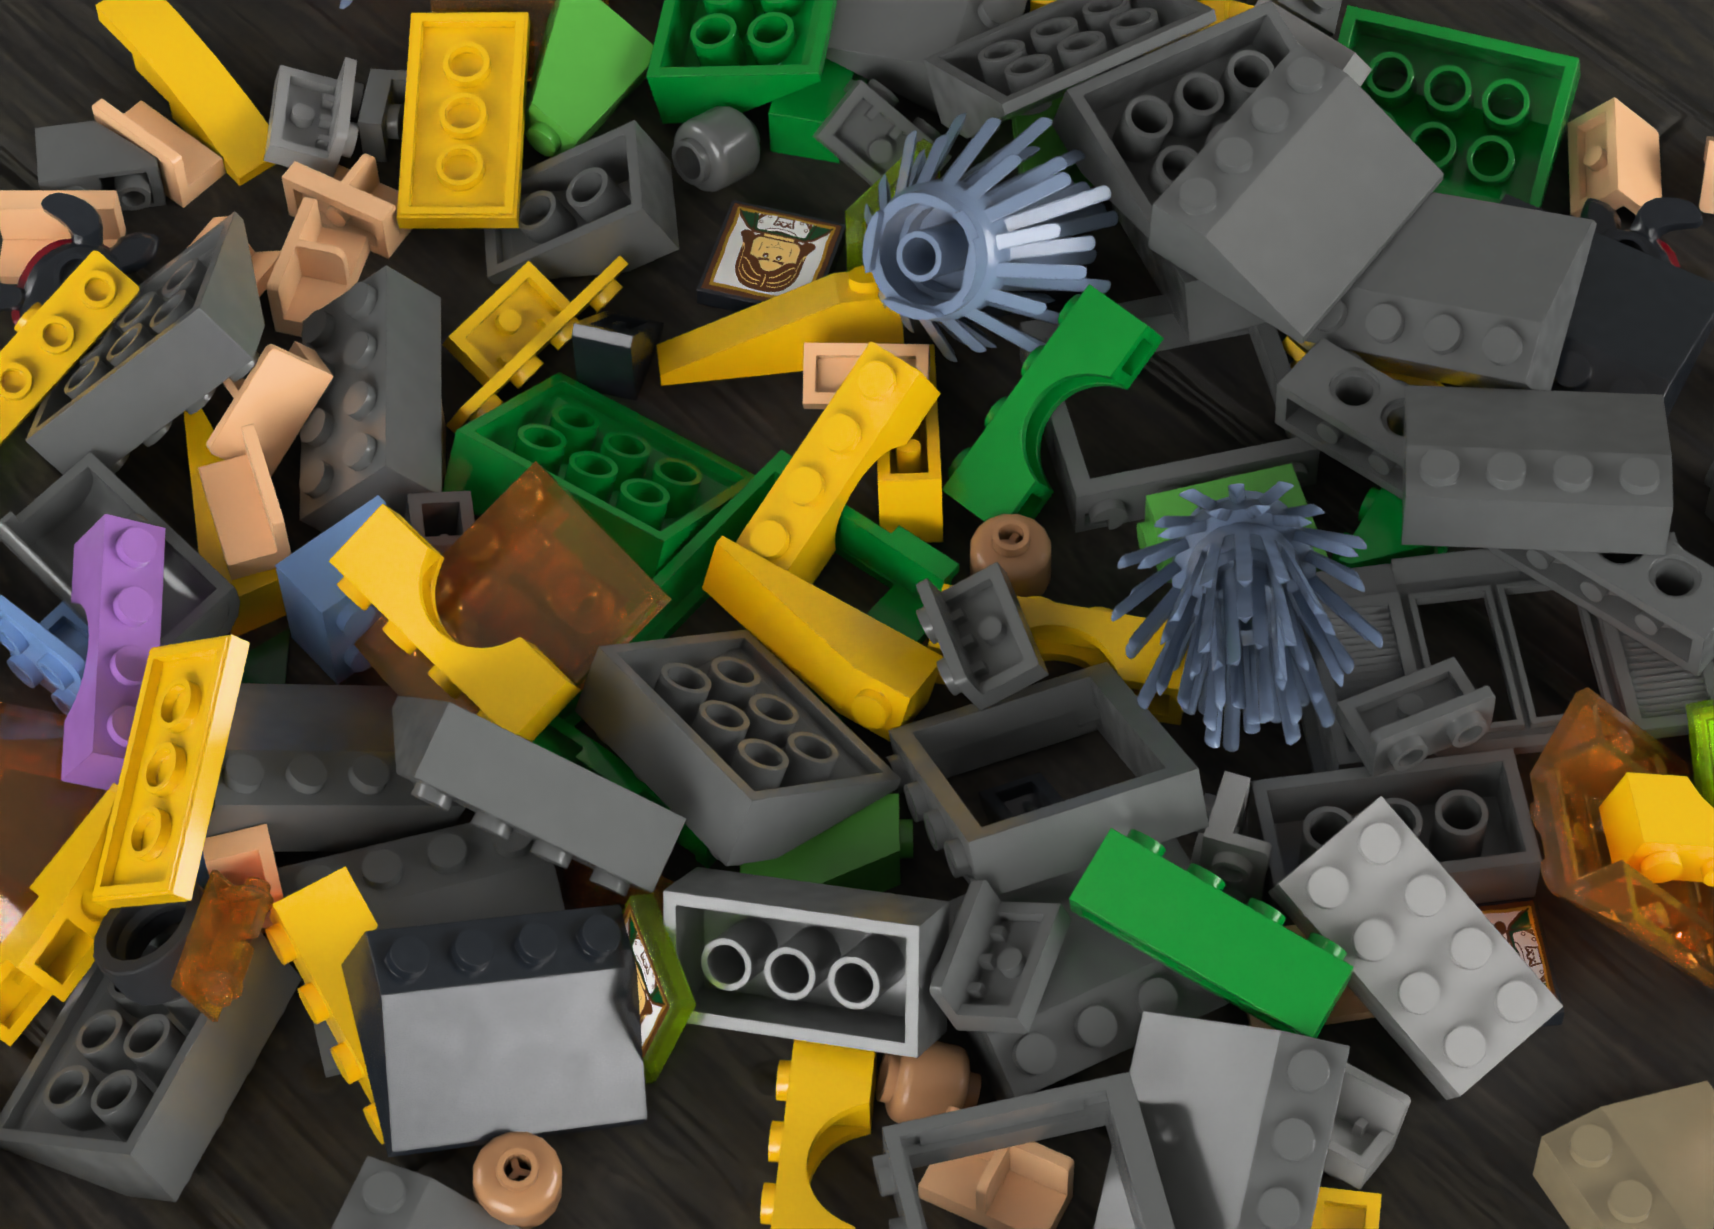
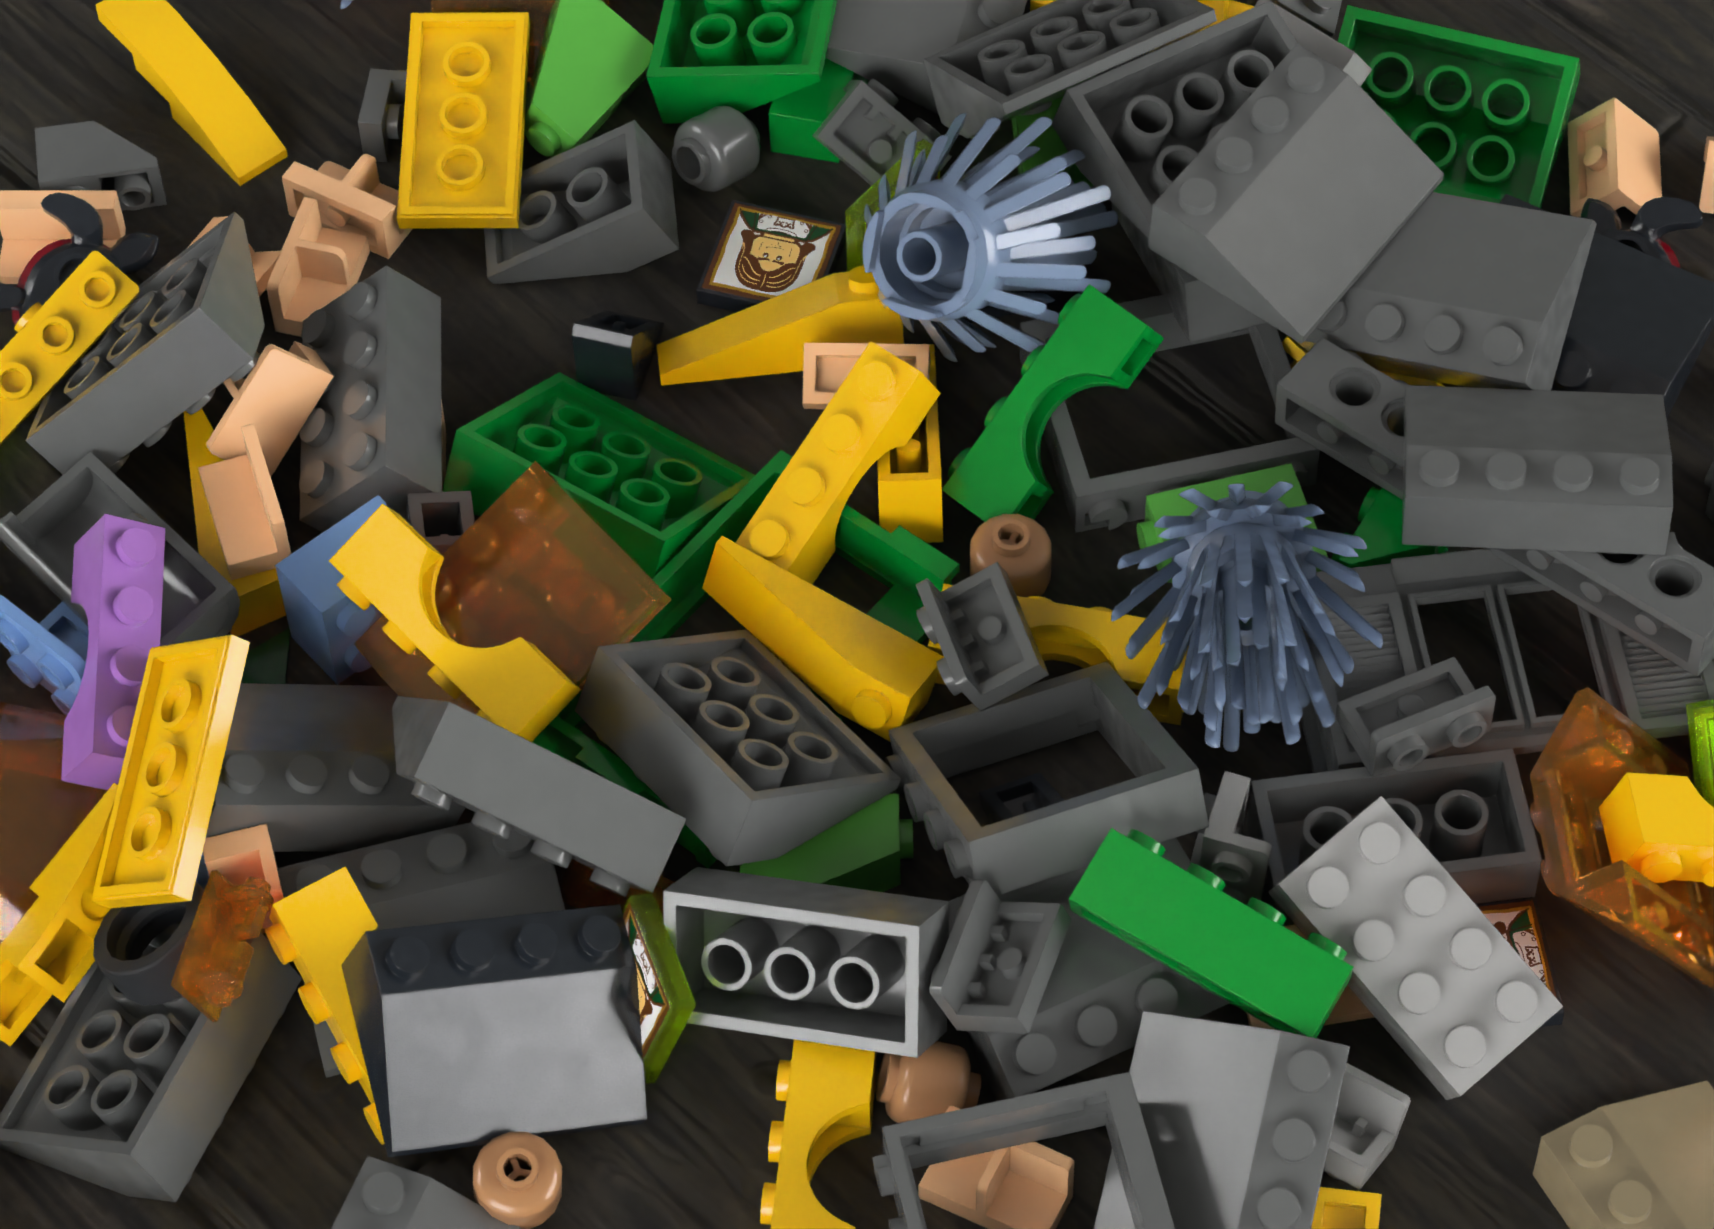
(183, 161): light nougat panel -> none
(313, 118): light grey bracket -> none
(514, 326): yellow bracket -> none

